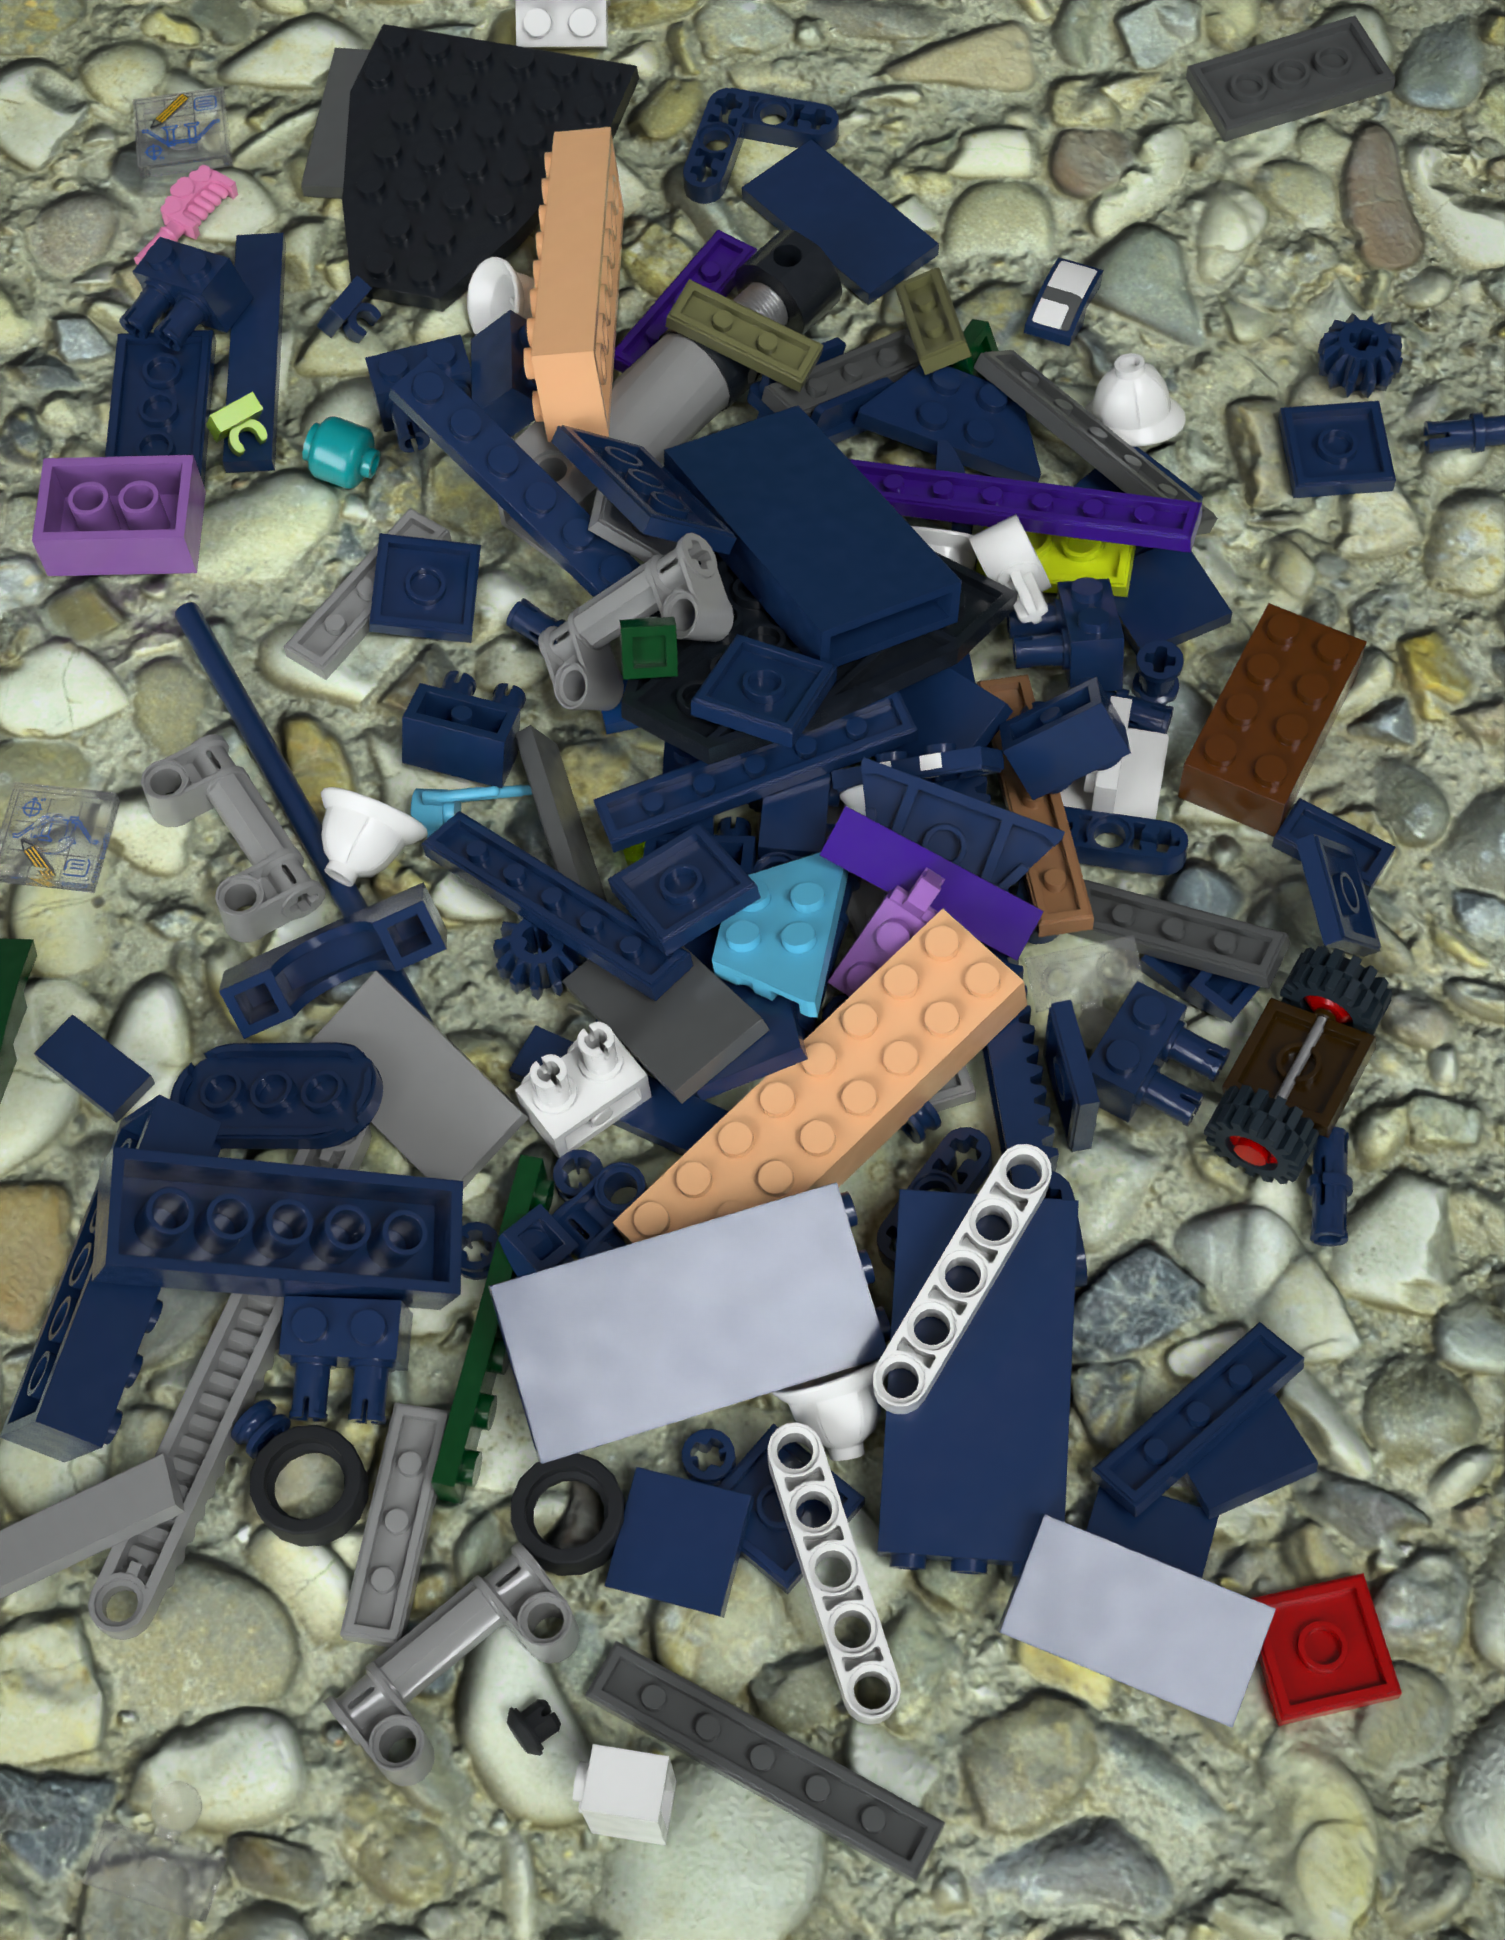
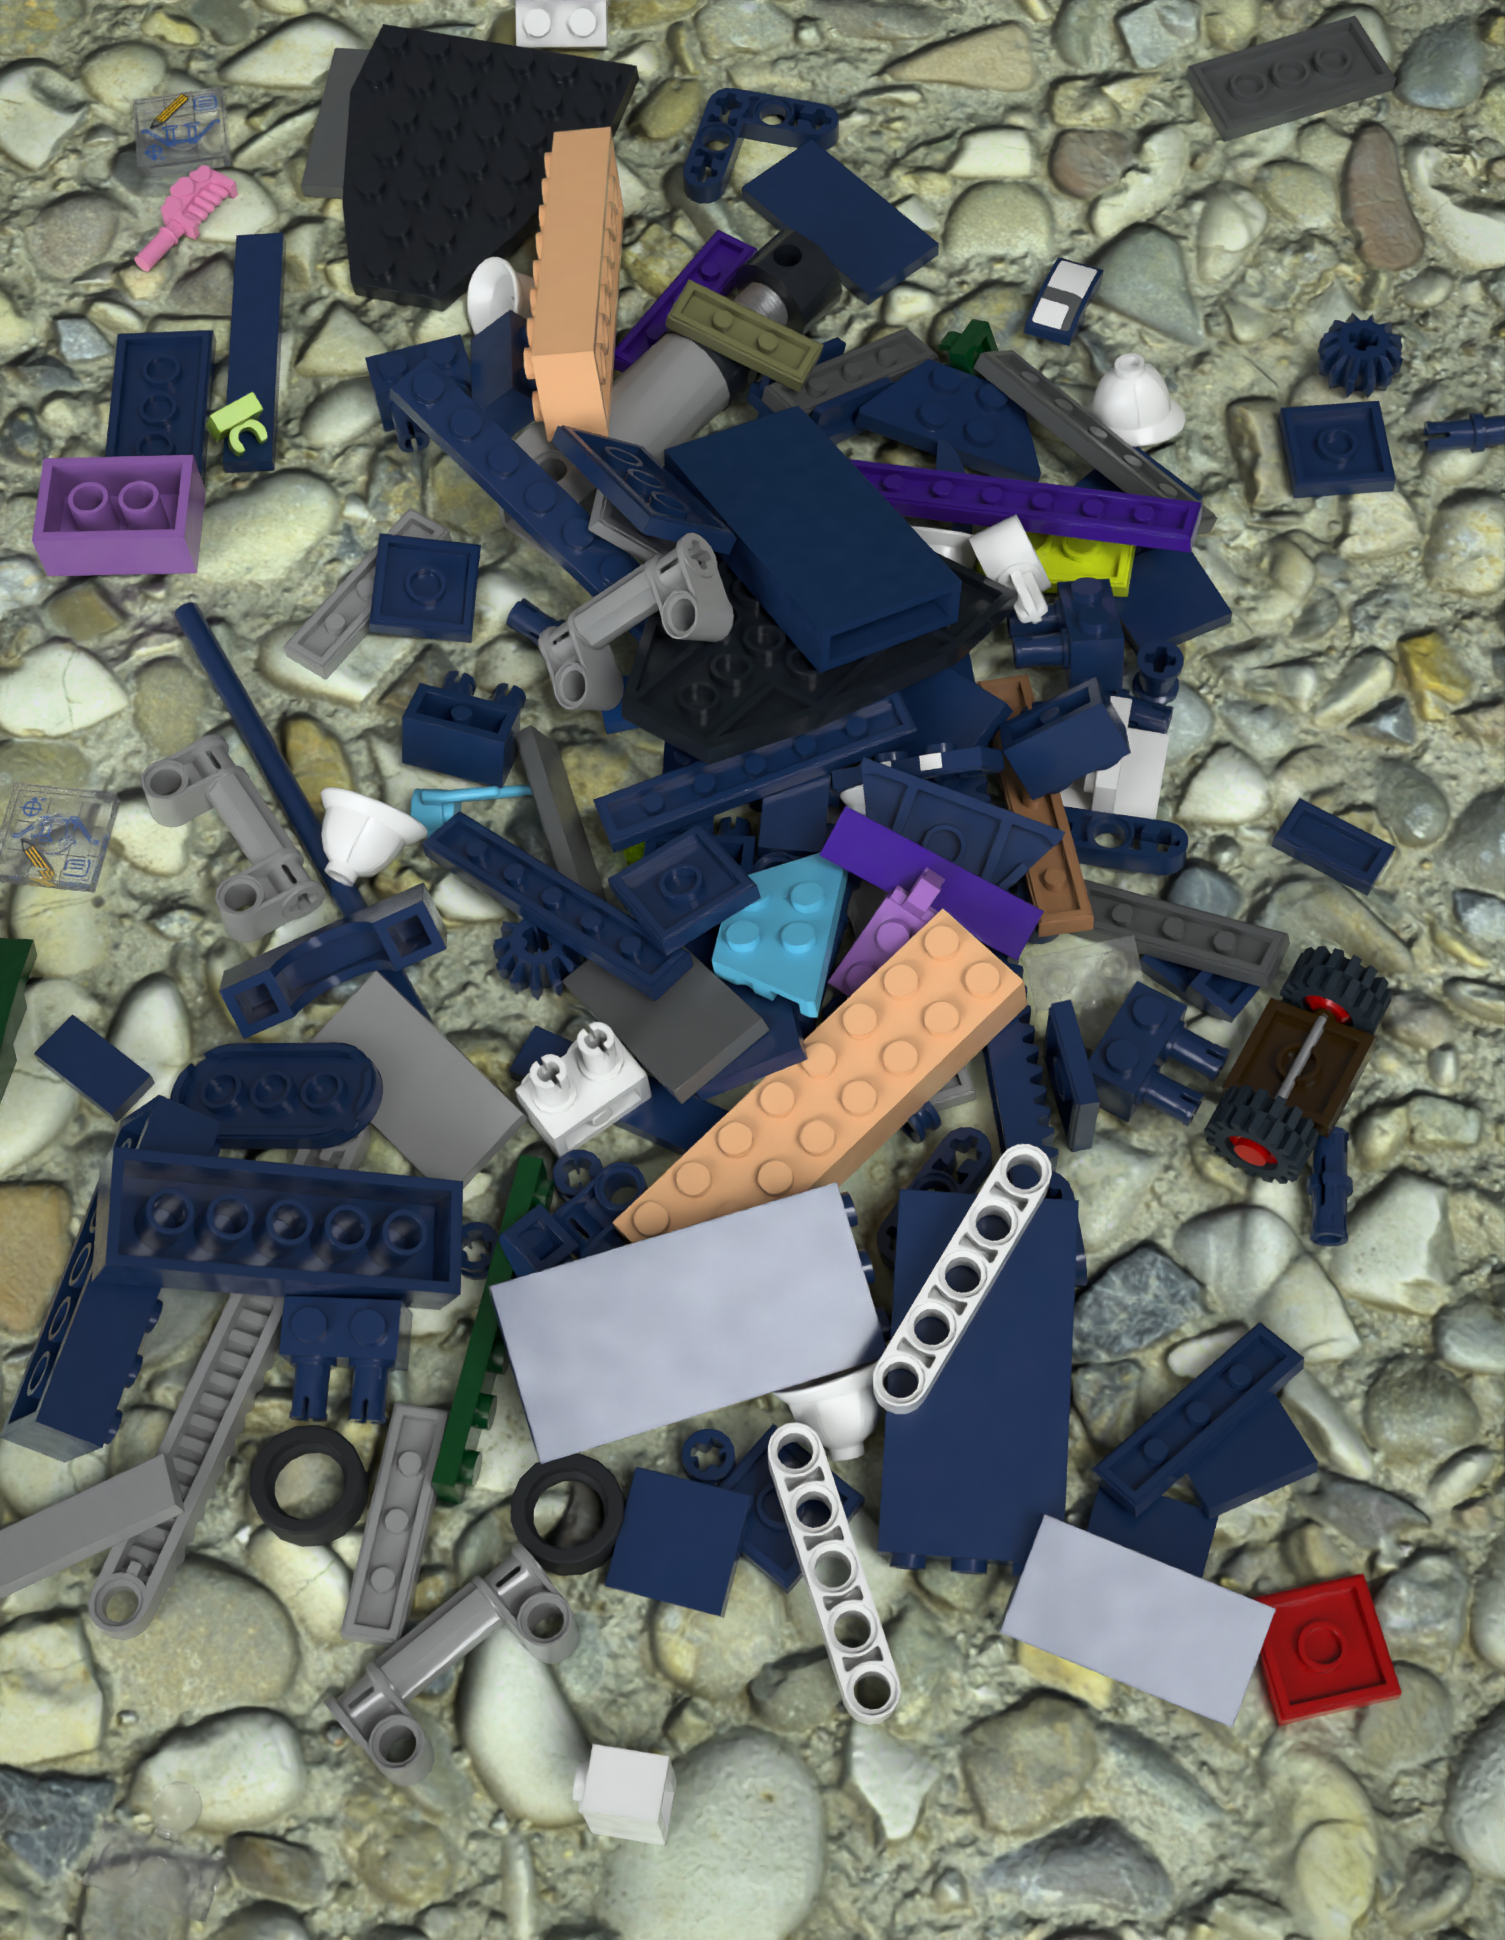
(188, 287): dark blue brick -> none
(259, 1426): dark blue bush -> none
(341, 452): teal head -> none
(347, 309): dark blue tile -> none
(533, 1725): black piece -> none
(648, 647): dark green tile -> none
(764, 691): dark blue tile -> none
(766, 1761): dark grey tile -> none
(932, 321): olive tile -> none
(1271, 719): reddish brown brick -> none
(1338, 895): dark blue tile -> none

